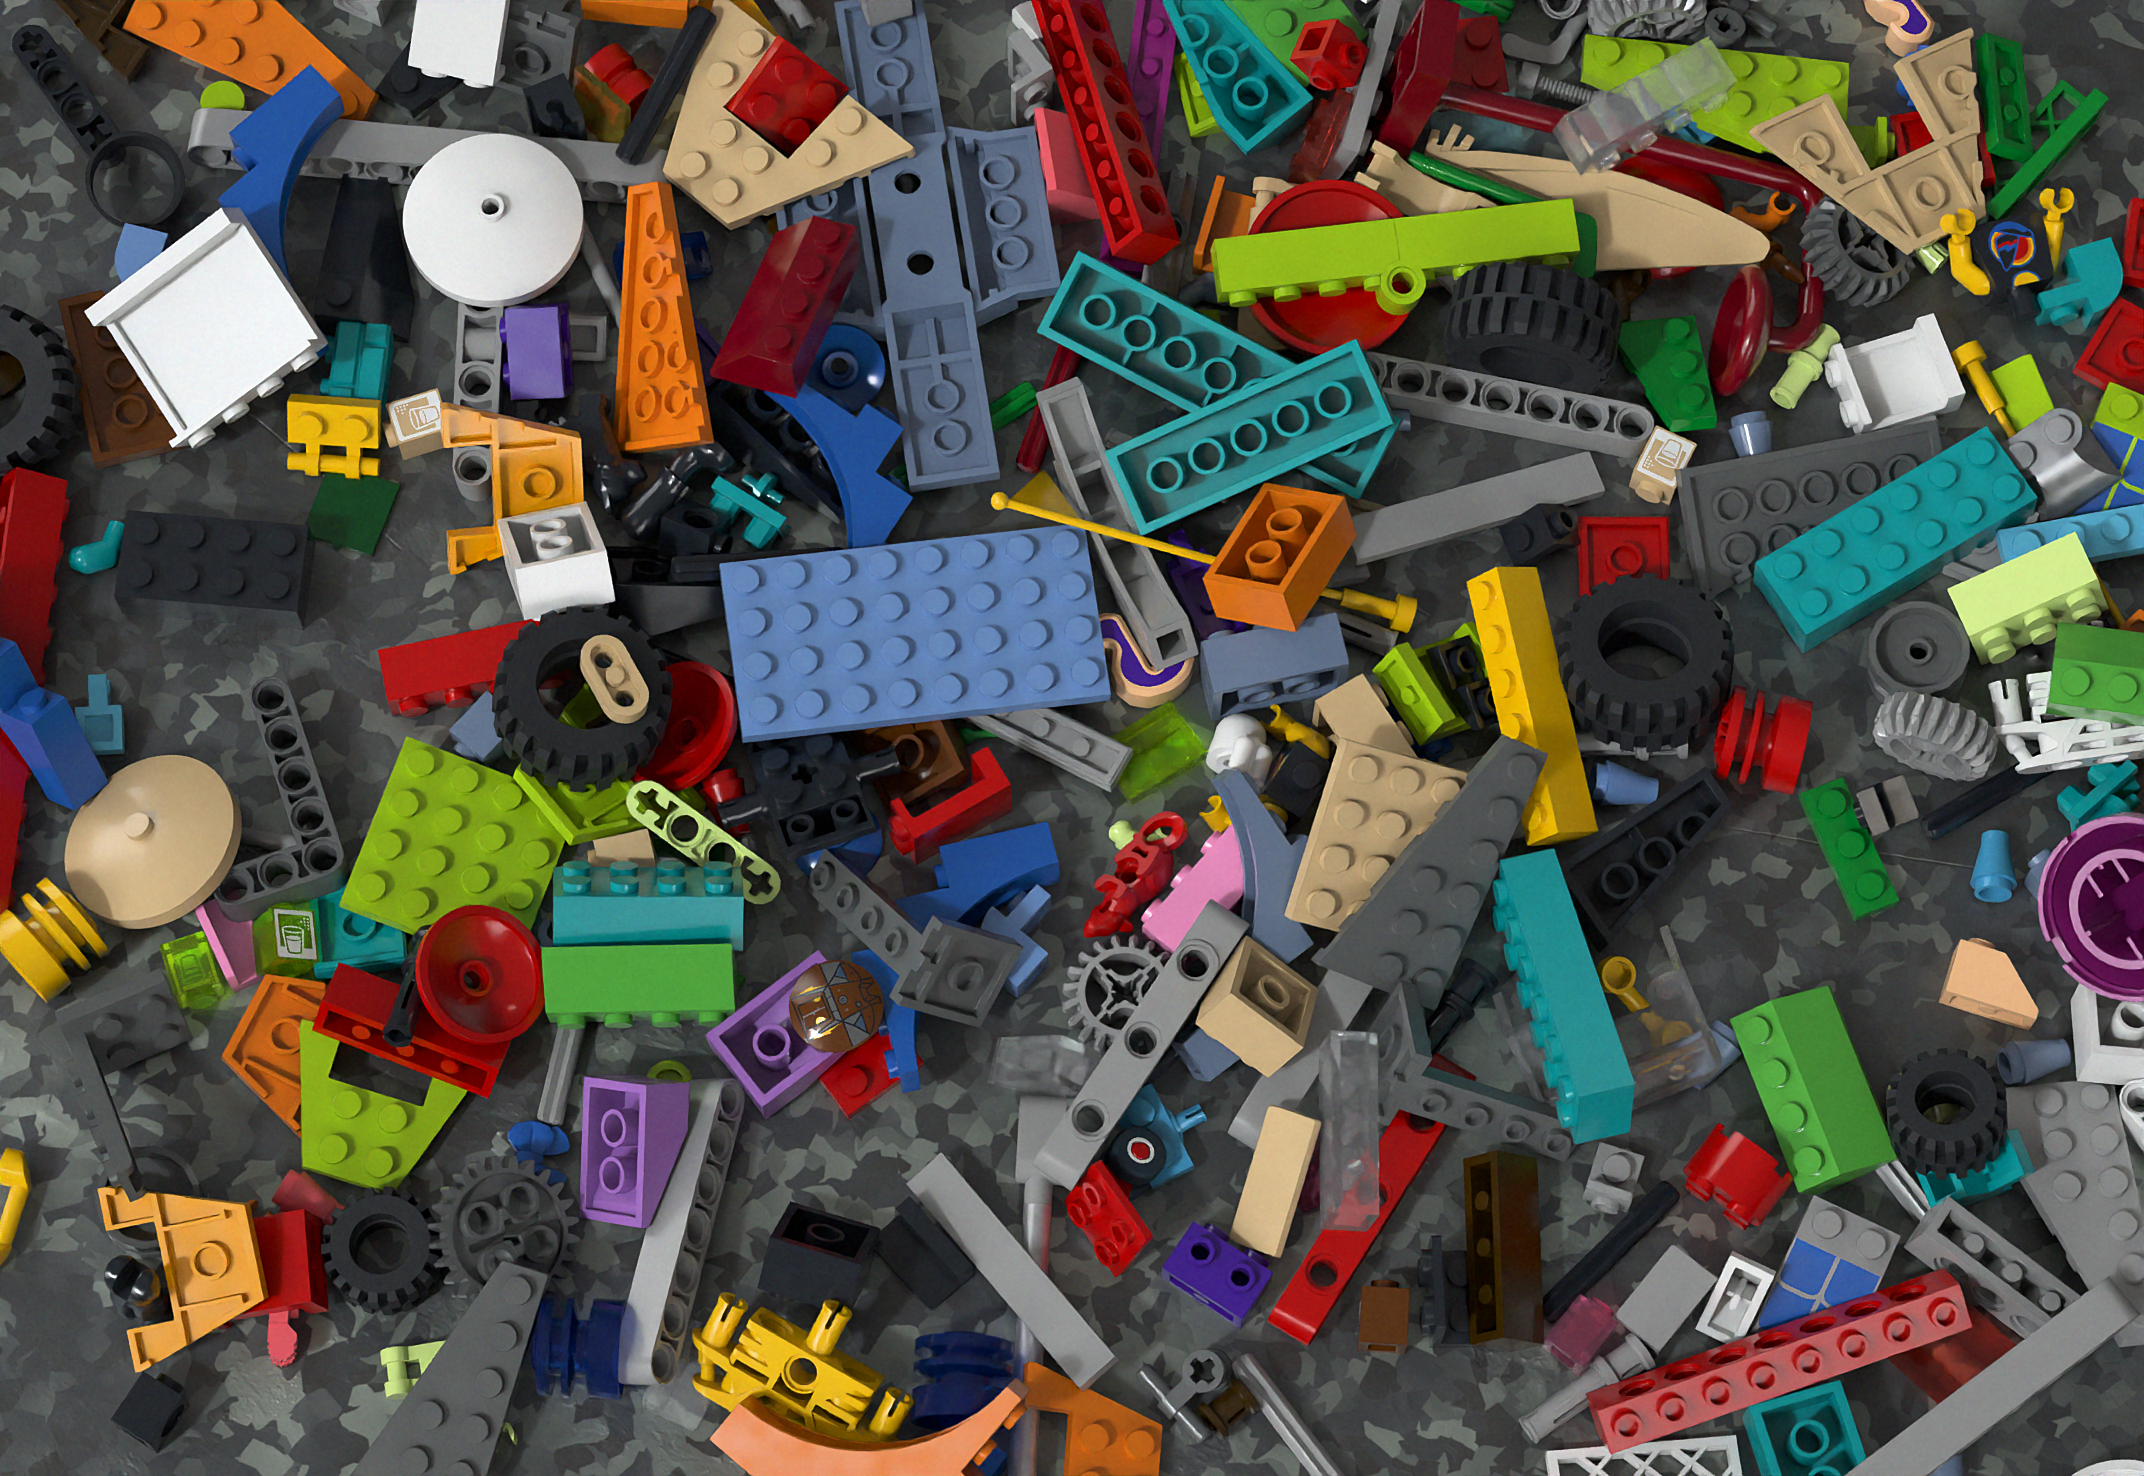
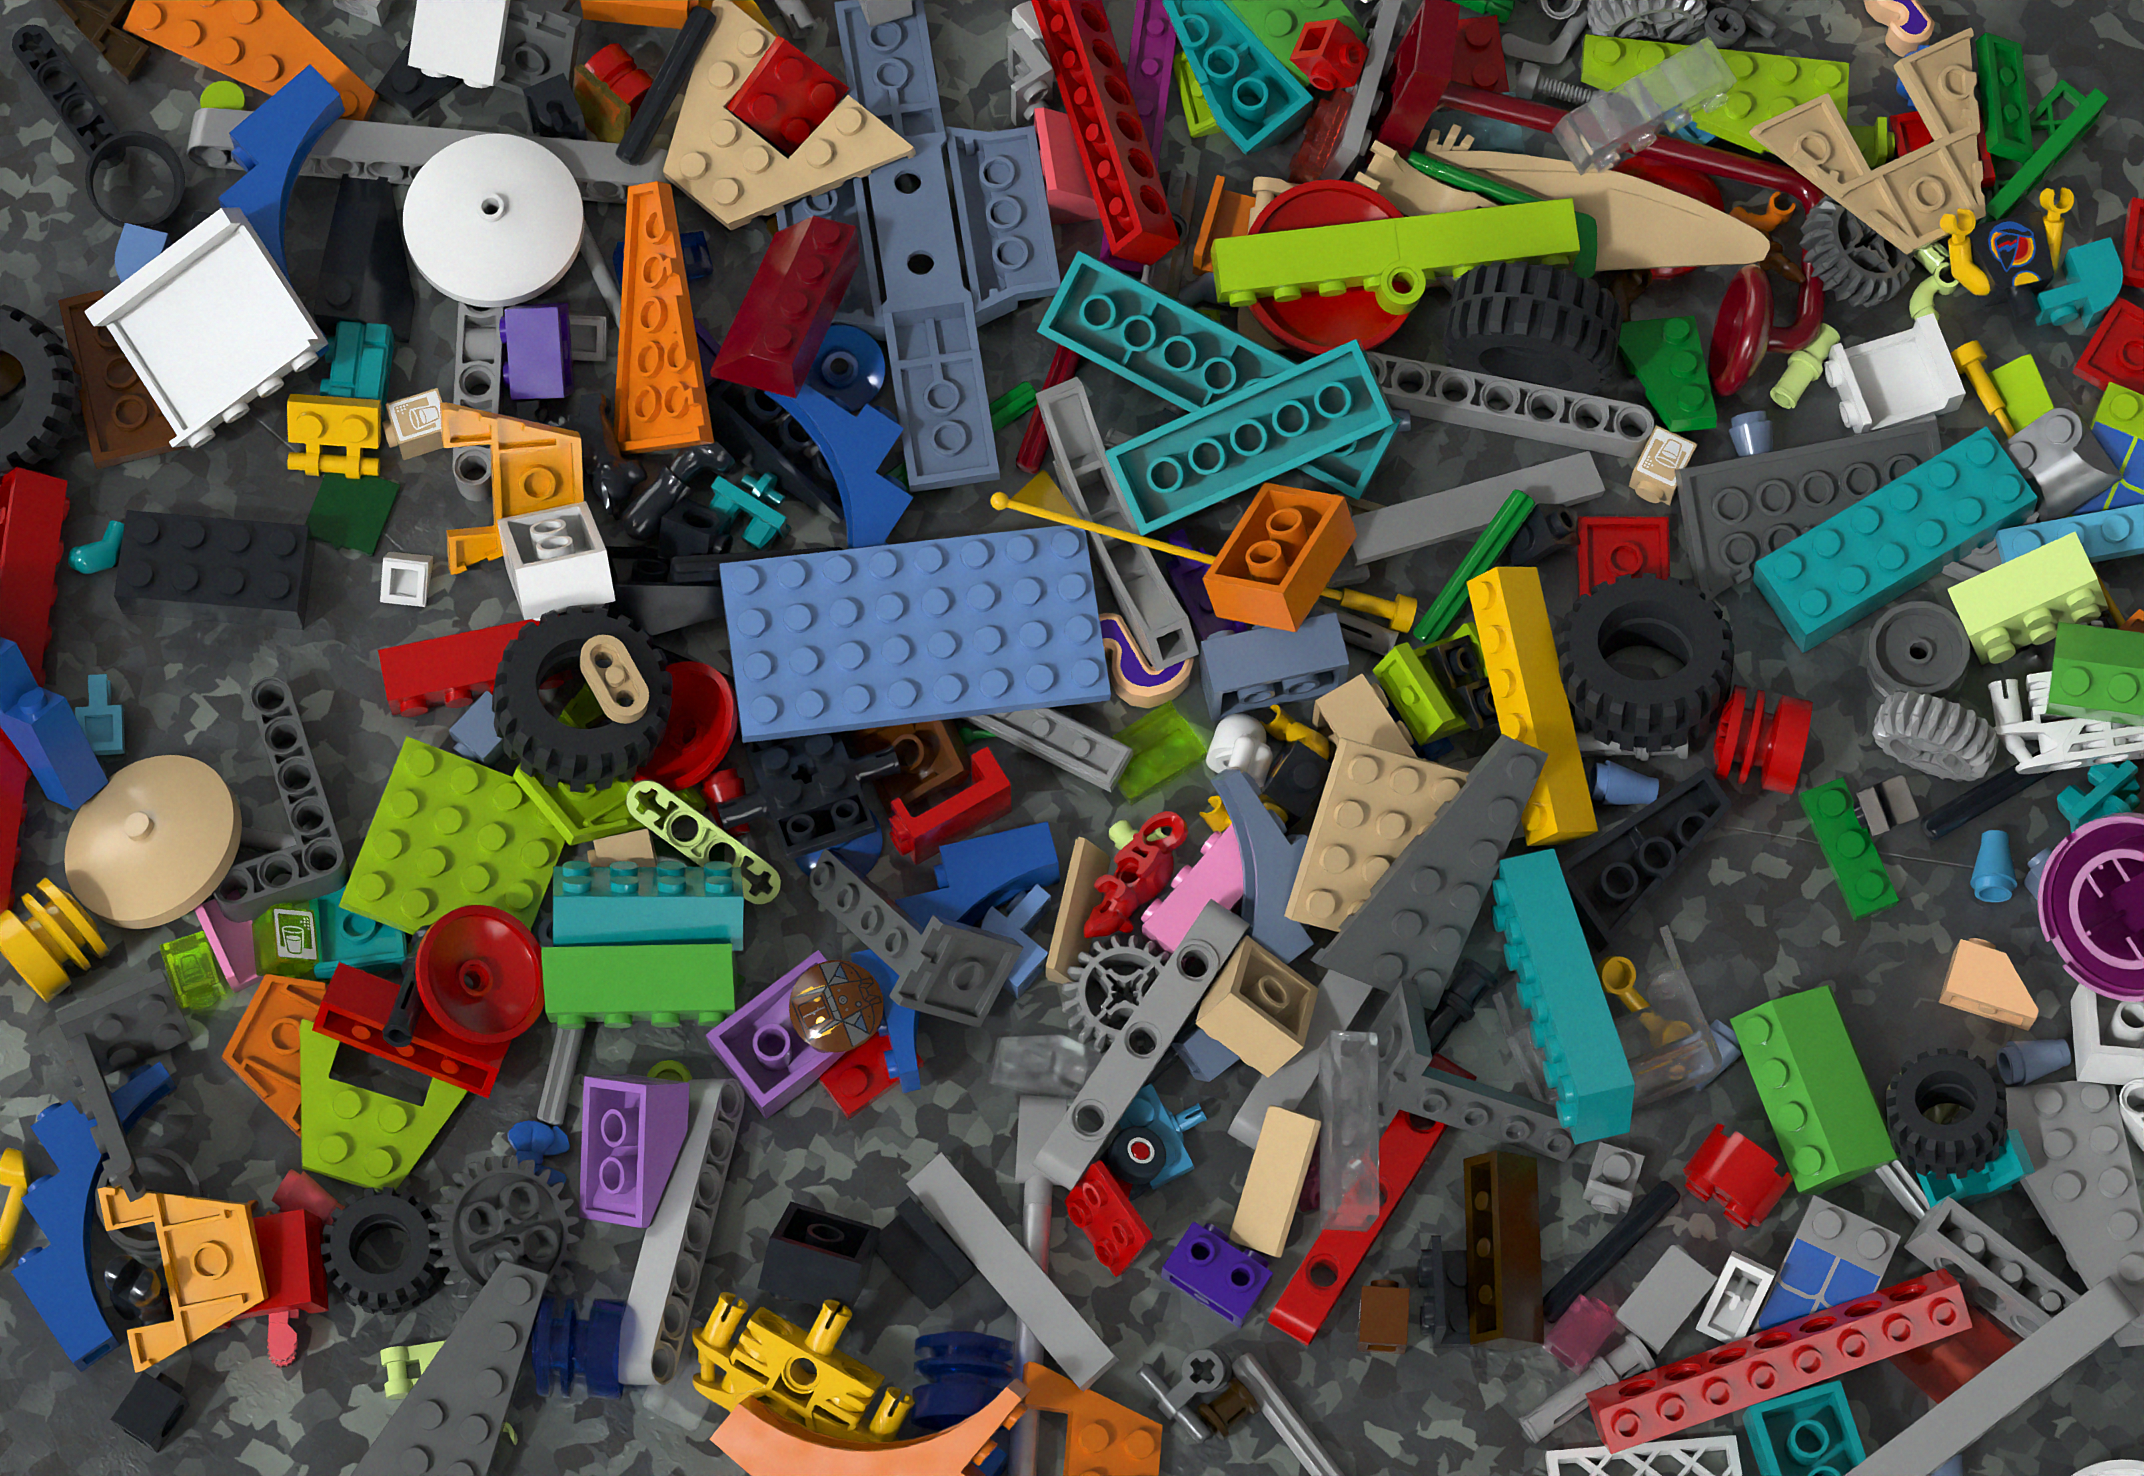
(63, 1205): none -> blue arch
(406, 578): none -> white slope
(1076, 905): none -> tan slope
(1477, 562): none -> green axle
(1922, 298): none -> yellowish green arm

